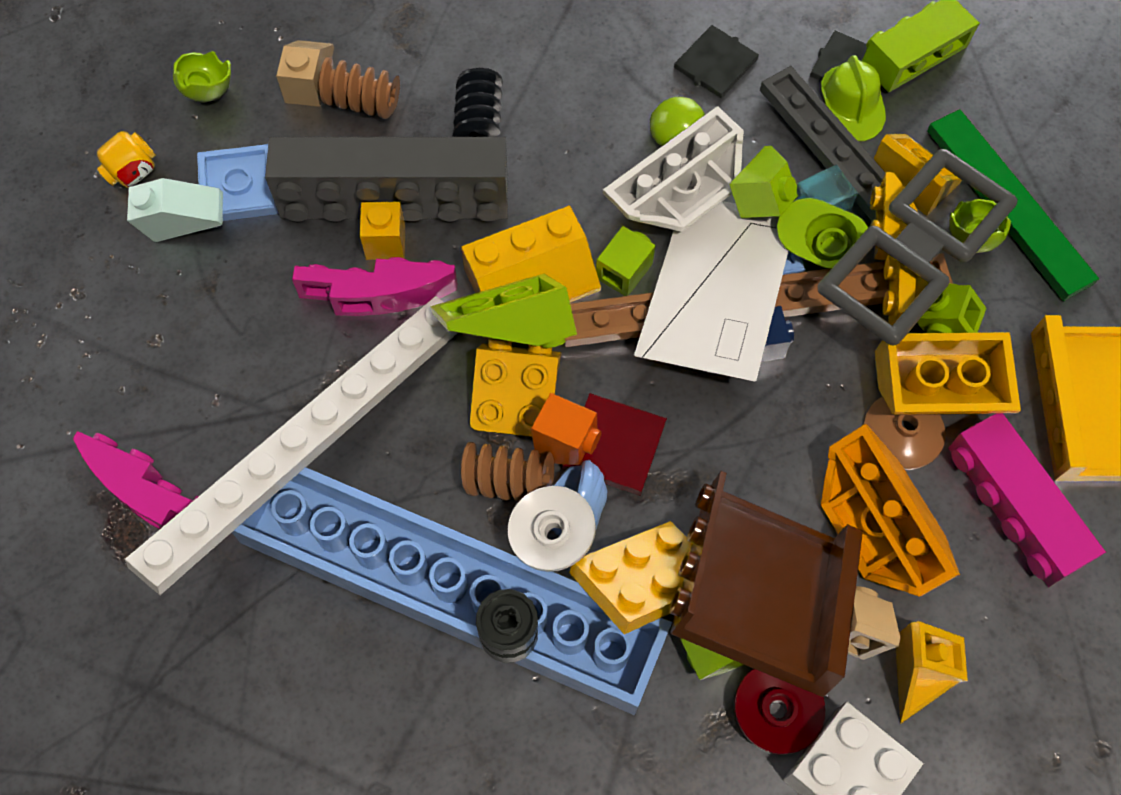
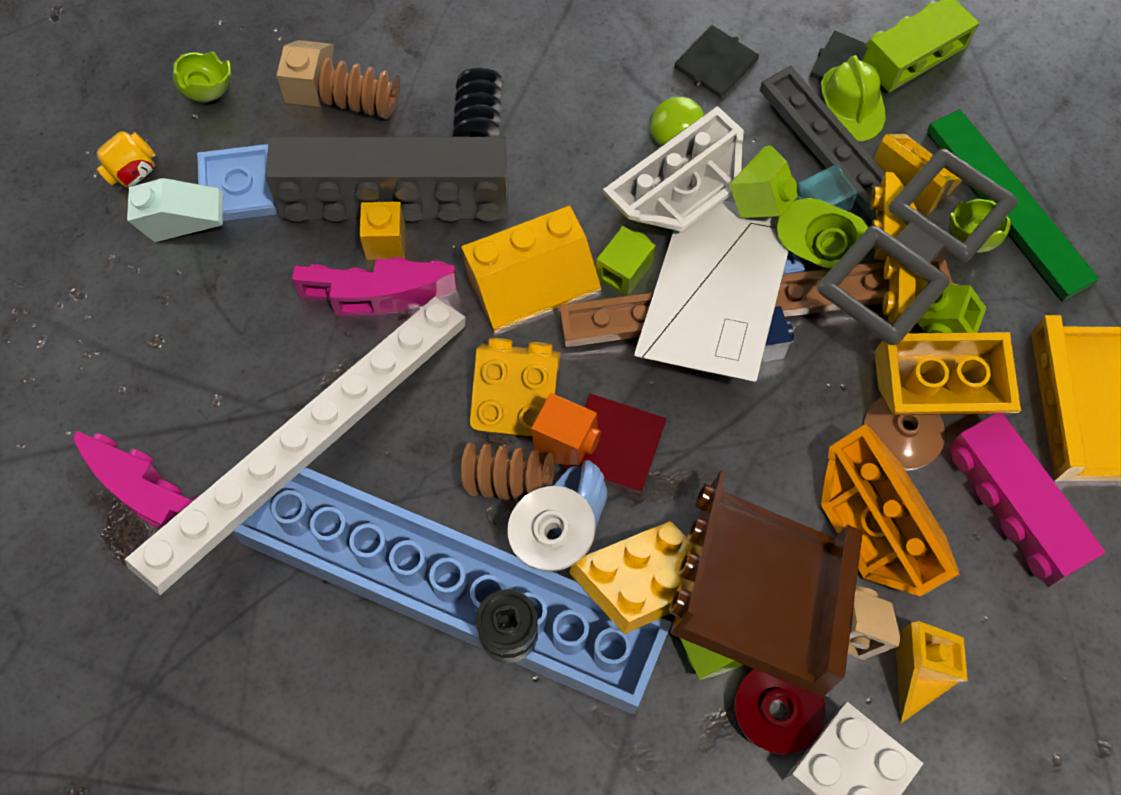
(523, 312): lime slope -> none

